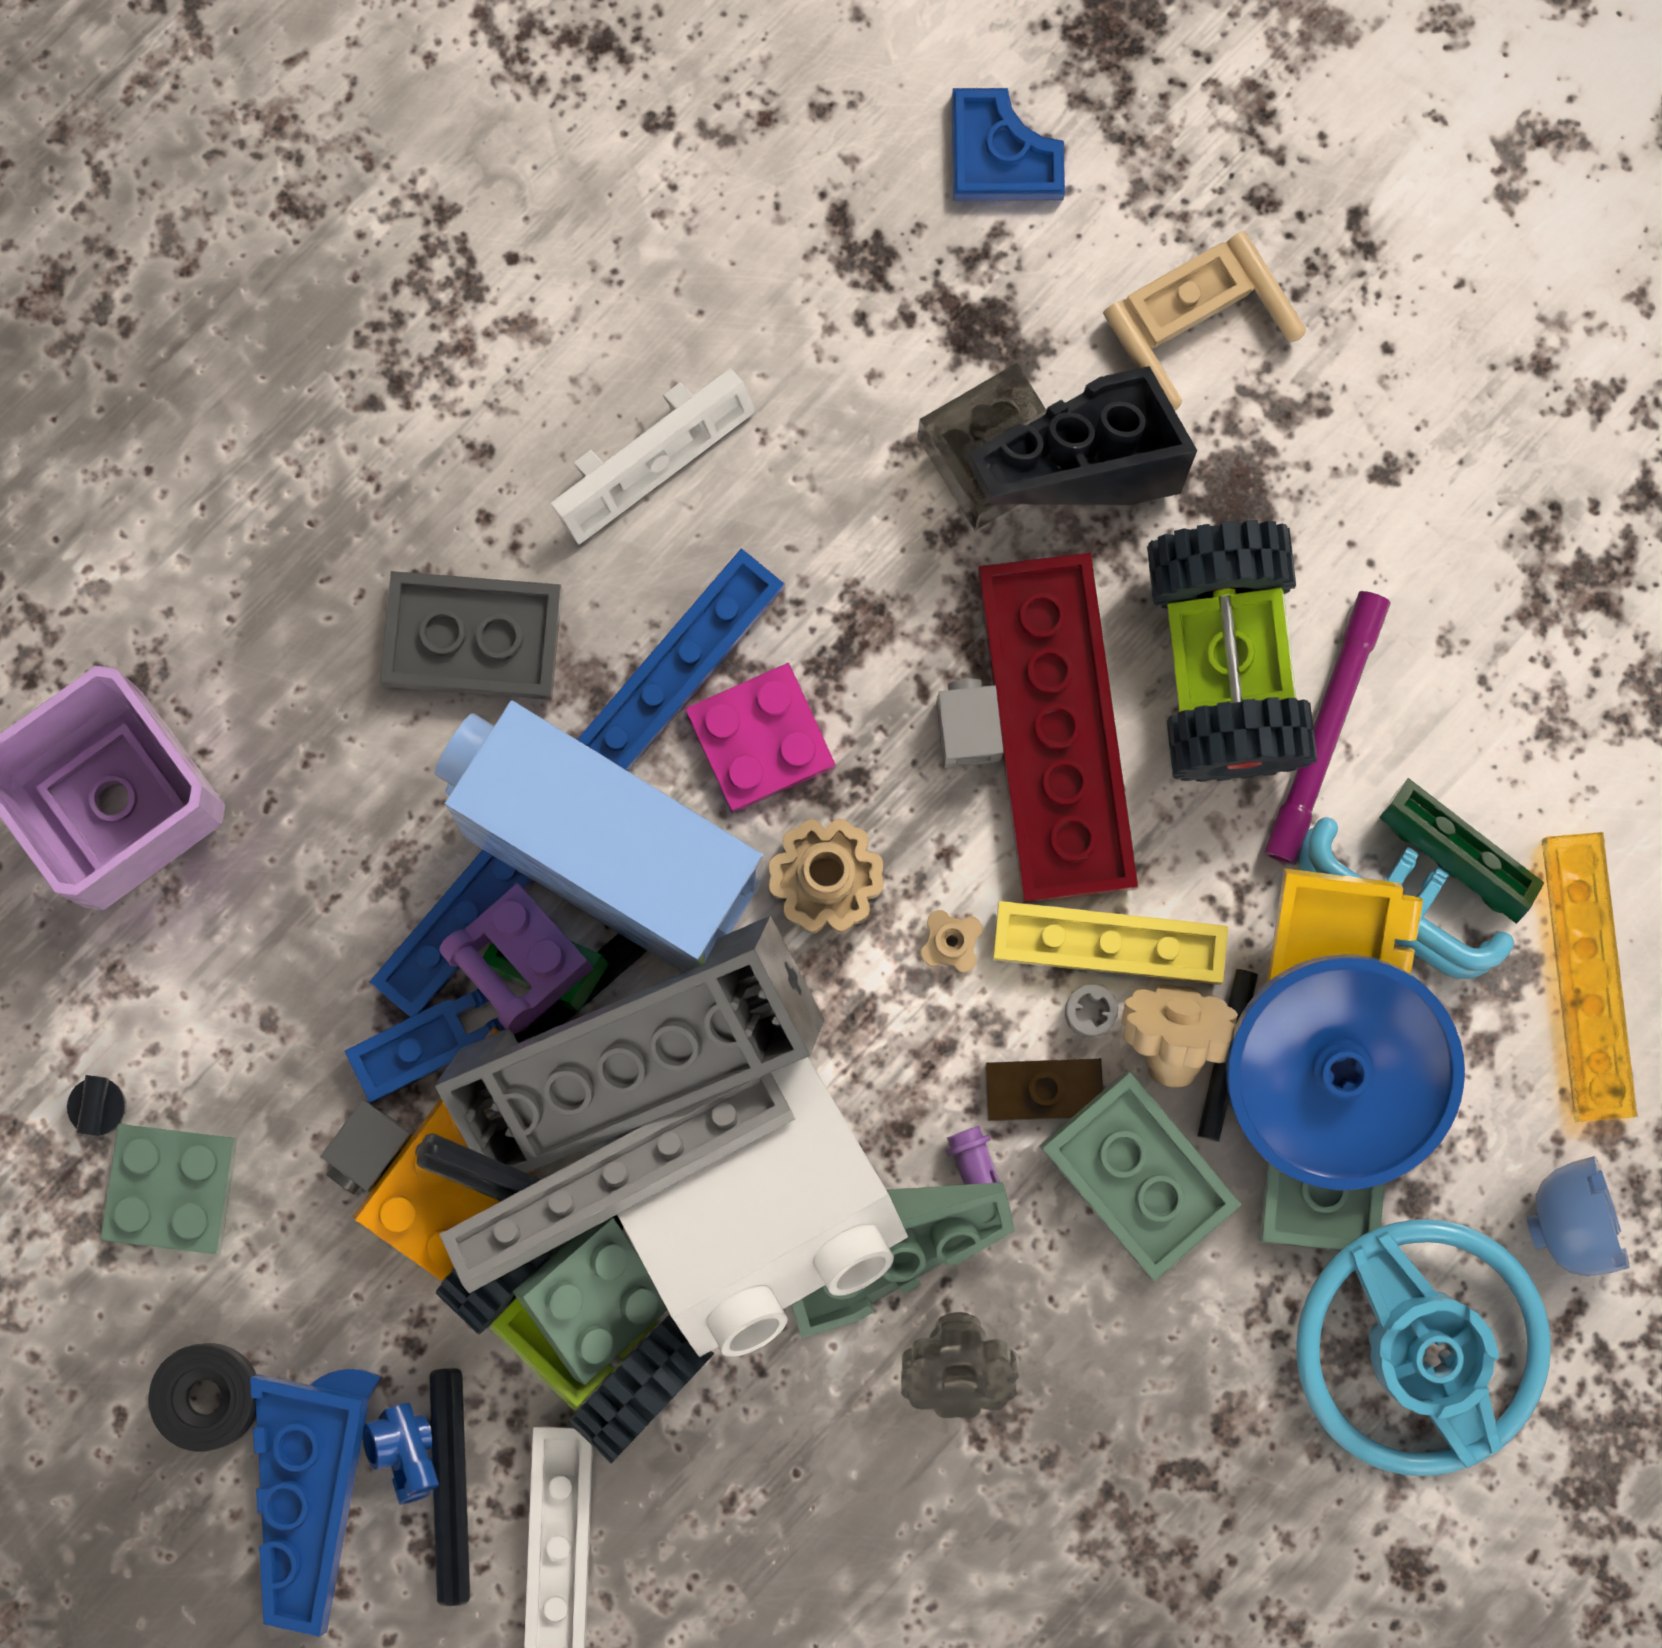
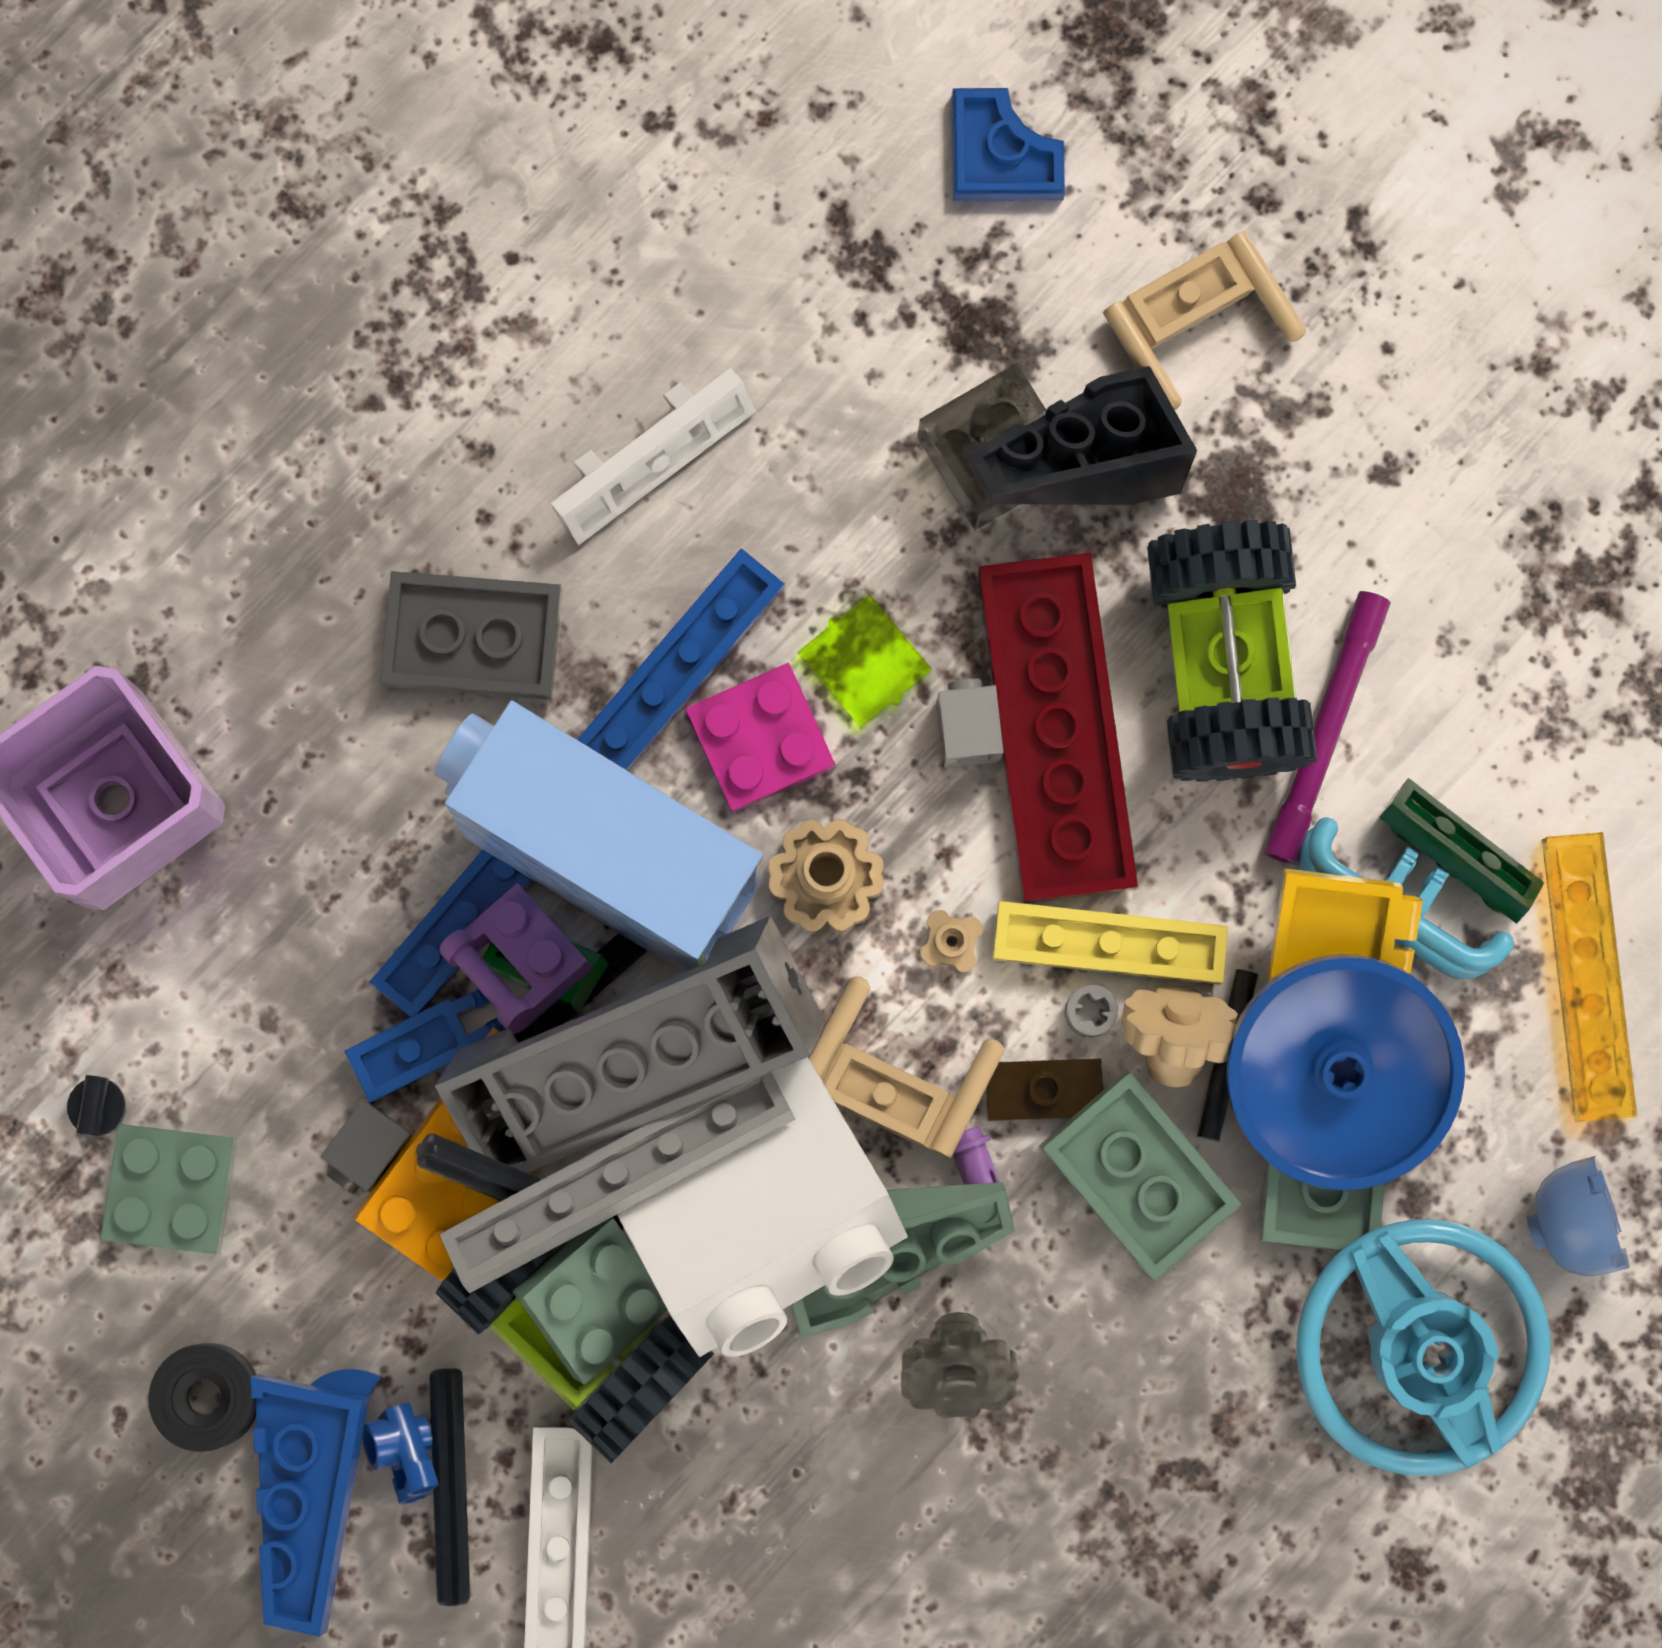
(864, 661): none -> clear neon green piece
(890, 1095): none -> tan plate

